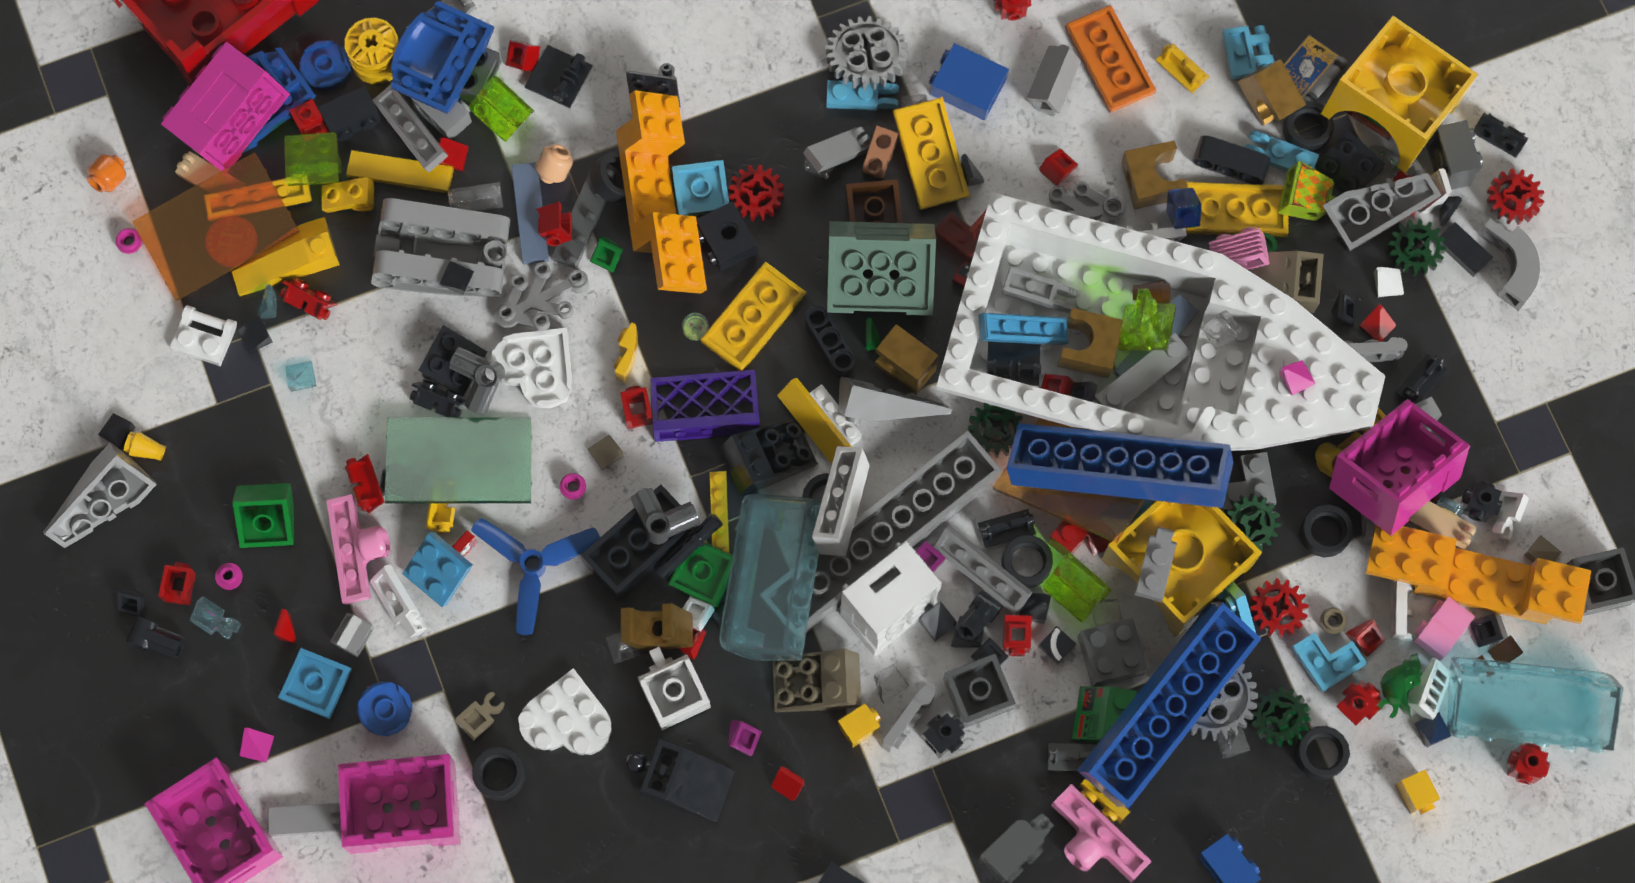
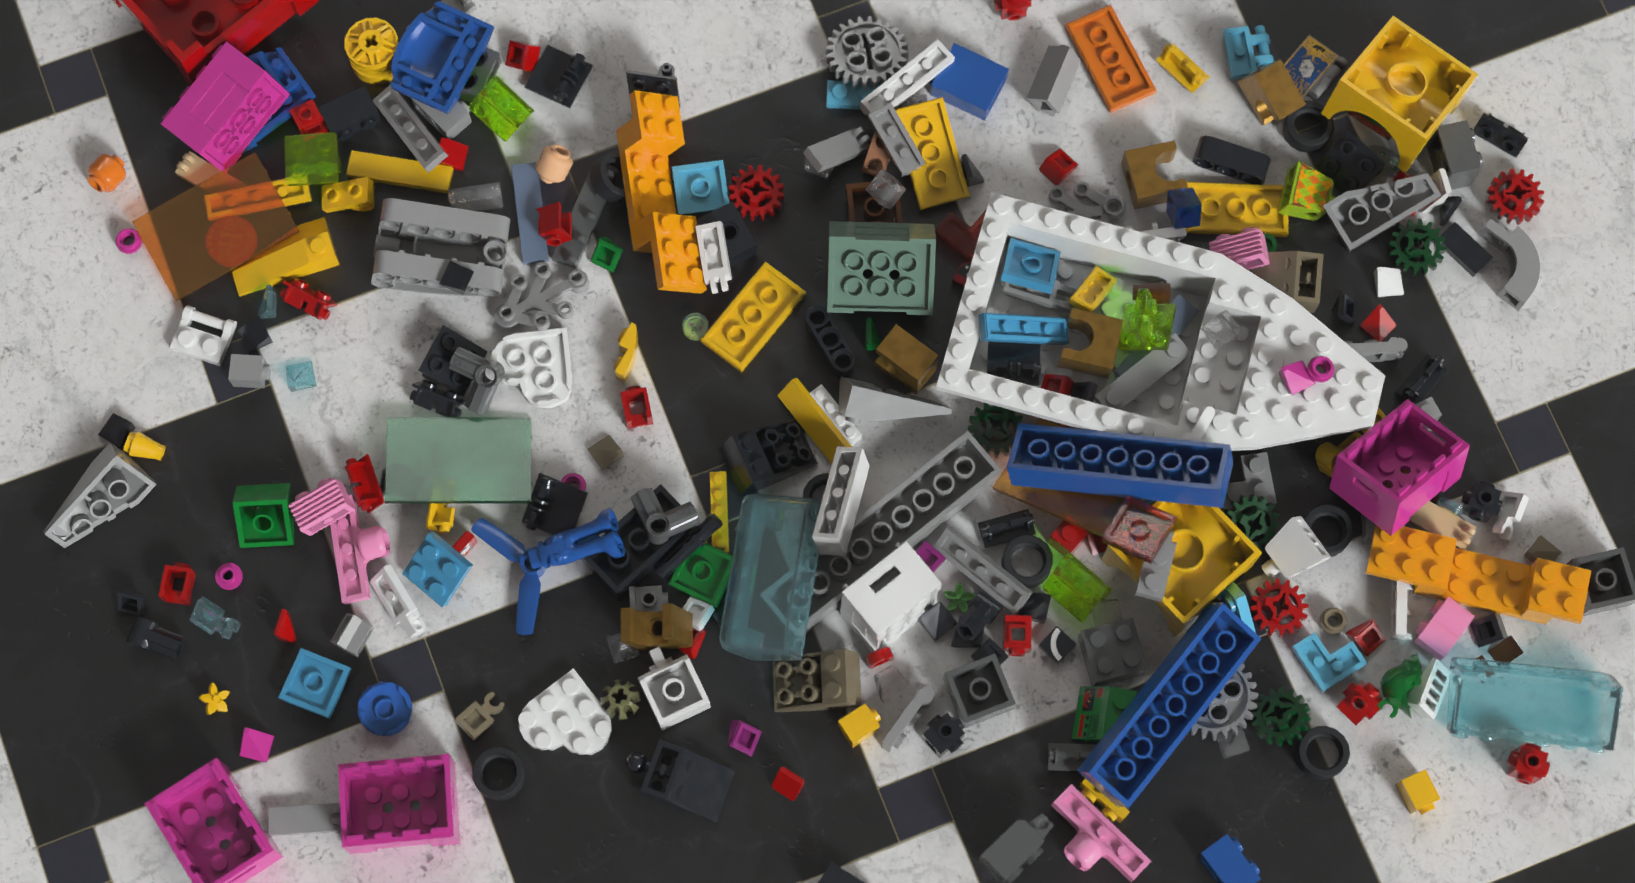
(214, 700): none -> yellow plant
(248, 371): none -> light grey brick
(321, 506): none -> bright pink brick
(325, 65): blue tile -> none
(554, 506): none -> black hinge
(563, 547): none -> blue piece
(614, 693): none -> olive piece
(638, 594): none -> light grey brick
(704, 426): dark purple fence -> none
(714, 255): none -> white hinge
(879, 657): none -> red tile
(885, 189): none -> clear slope
(896, 139): none -> light grey hinge
(909, 78): none -> white hinge
(958, 598): none -> bright green plant
(1030, 266): none -> dark azure plate
(1093, 290): none -> yellow plate
(1139, 529): none -> clear red tile
(1282, 154): medium azure hinge -> none
(1294, 550): none -> white torso
(1323, 362): none -> dark pink plate
(1432, 730): dark blue slope -> none

